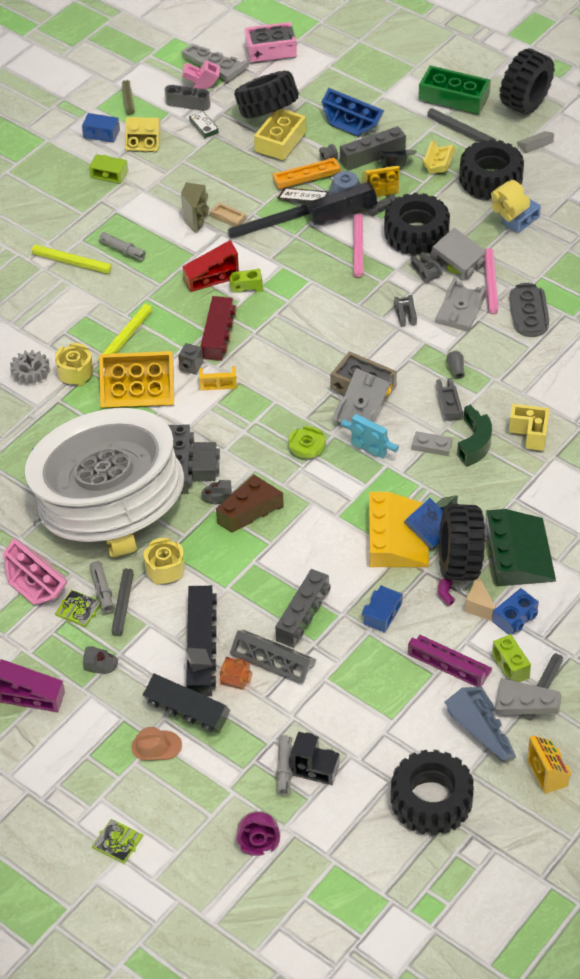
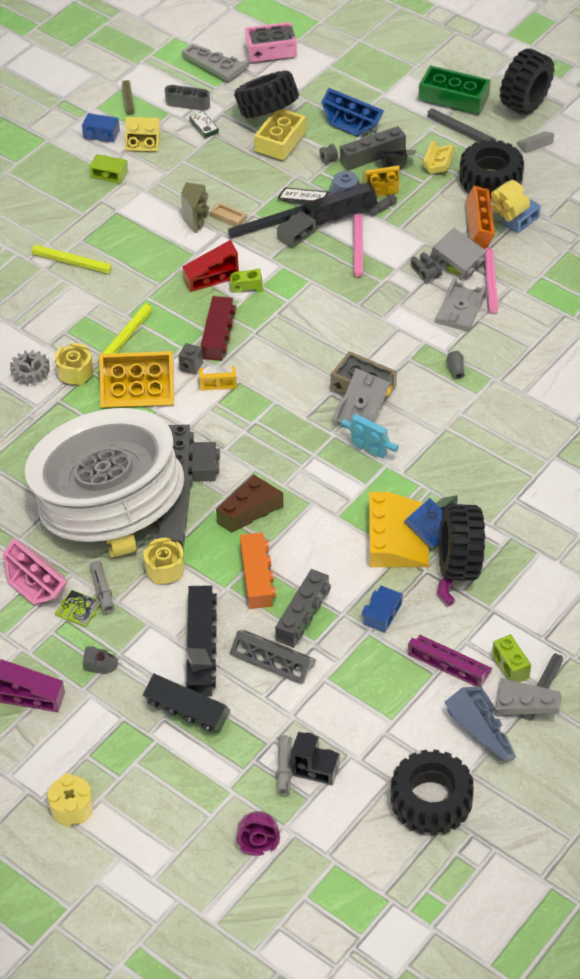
(70, 800): none -> light yellow brick
(117, 841): piece -> none
(122, 602): dark grey axle -> none
(127, 248): light grey pin -> none
(156, 744): nougat piece -> none
(174, 521): none -> dark grey brick
(202, 77): bright pink brick -> none
(217, 492): dark grey rock -> none
(235, 673): clear orange brick -> none
(256, 571): none -> orange brick
(296, 229): none -> dark grey brick
(306, 173): light orange plate -> none
(307, 442): lime plate -> none
(404, 306): dark grey piece -> none
(415, 209): black tyre -> none
(432, 443): light grey plate -> none
(449, 400): dark grey hinge -> none
(477, 446): dark green arch -> none
(479, 602): tan slope -> none
(480, 216): none -> orange brick
(515, 612): blue brick -> none
(518, 548): dark green slope -> none
(529, 310): dark grey tile -> none
(532, 422): light yellow brick -> none
(547, 764): yellow slope -> none

